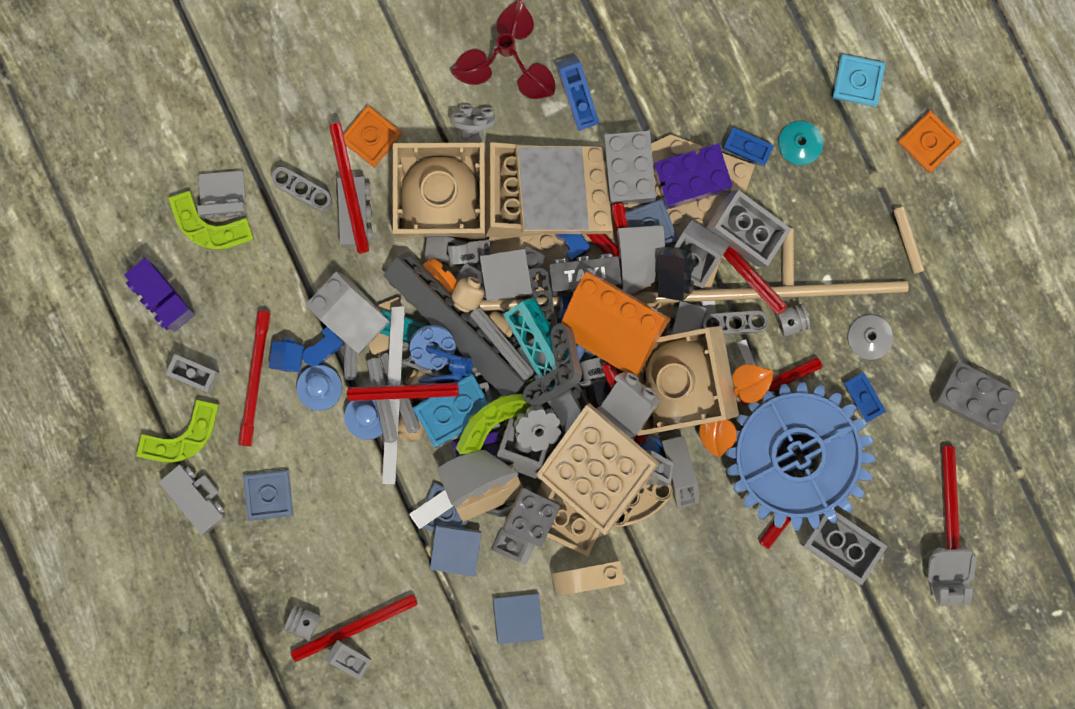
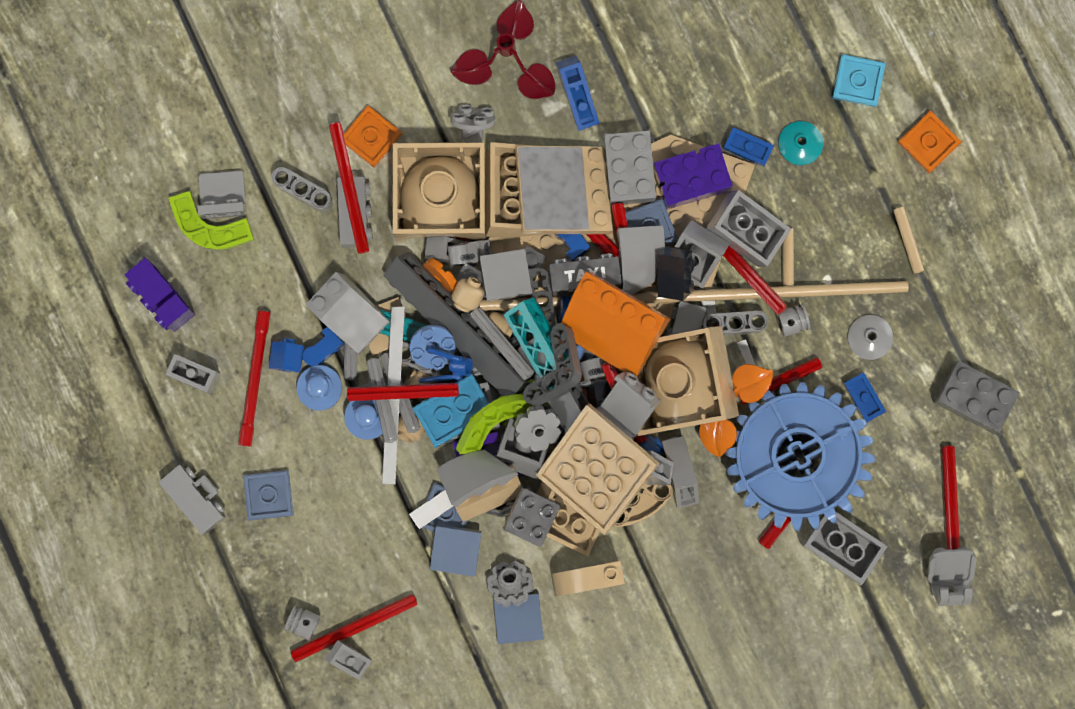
(187, 444): lime plate -> none
(510, 584): none -> light grey plant
(513, 547): light grey slope -> none

